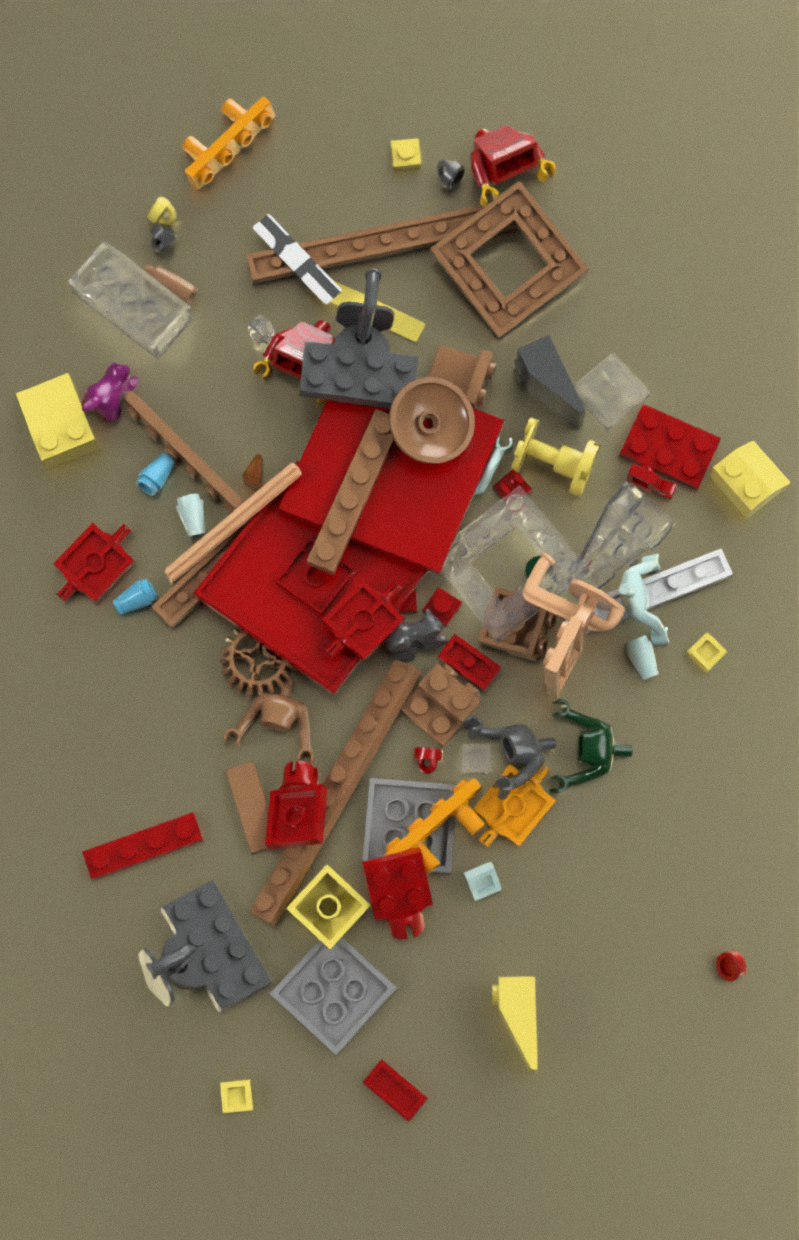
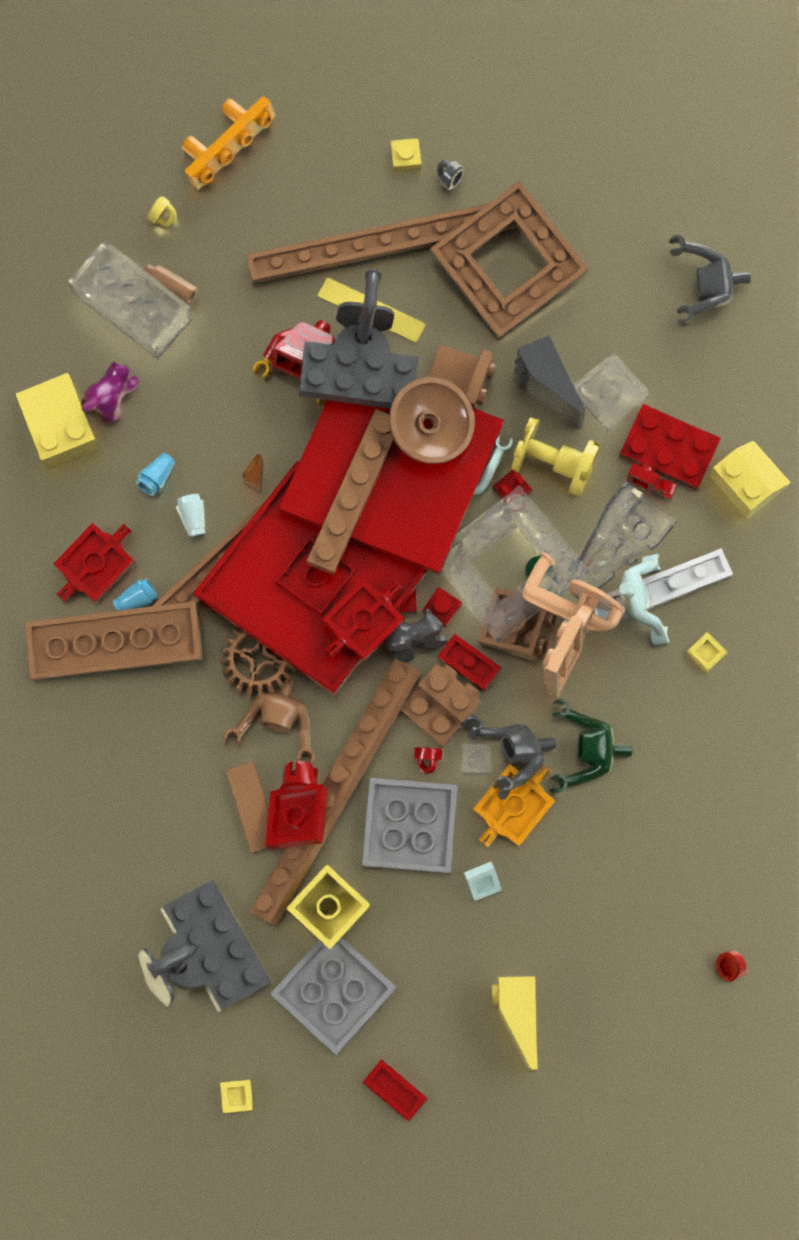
(114, 640): none -> medium nougat plate
(142, 846): red plate -> none
(164, 234): dark grey tile -> none
(179, 449): medium nougat plate -> none
(233, 522): light nougat axle -> none
(261, 329): clear plate -> none
(297, 259): sticker -> none
(399, 890): red plate -> none
(455, 806): light orange plate -> none
(503, 155): red torso -> none
(642, 656): light aqua cone -> none
(712, 280): none -> dark grey piece

